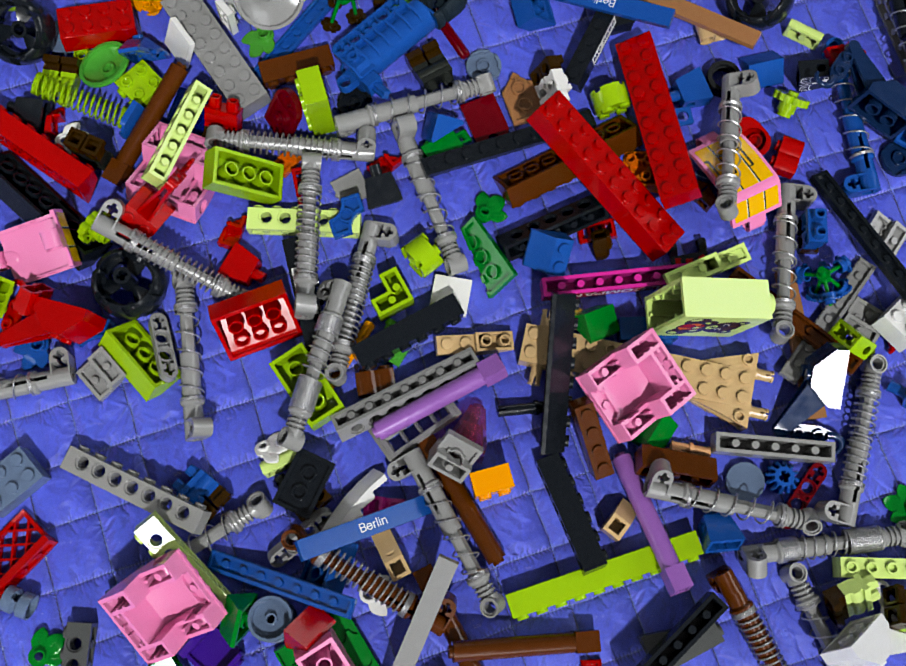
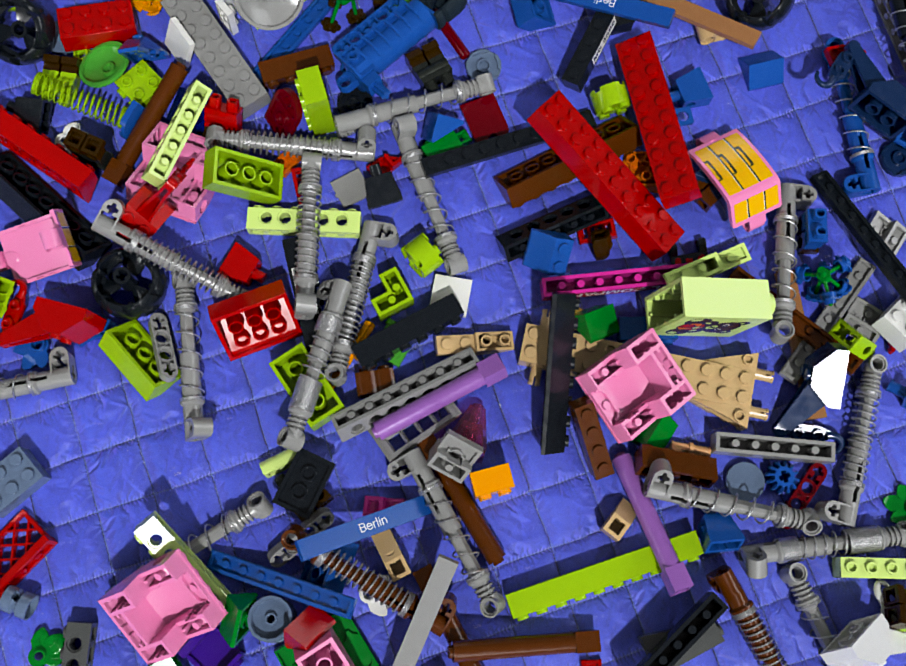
(27, 296): red brick -> none
(52, 120): red slope -> none
(75, 463): light grey brick -> none
(85, 232): lime plant -> none
(101, 374): light grey slope -> none
(203, 485): blue hips -> none
(232, 233): red slope -> none
(259, 42): bright green plate -> none
(269, 449): white plate -> none
(342, 223): blue tile -> none
(356, 499): white slope -> none
(490, 205): green plate -> none
(492, 263): green wing -> none
(520, 99): medium nougat tile -> none
(521, 408): black pin -> none
(550, 78): white hips -> none
(571, 513): black brick -> none
(725, 66): black tyre -> none
(734, 86): light grey piece -> none
(756, 134): red piece -> none
(786, 156): red brick -> none
(789, 102): lime plant -> none
(803, 34): yellowish green brick -> none
(806, 71): black torso -> none
(850, 598): yellowish green hips -> none

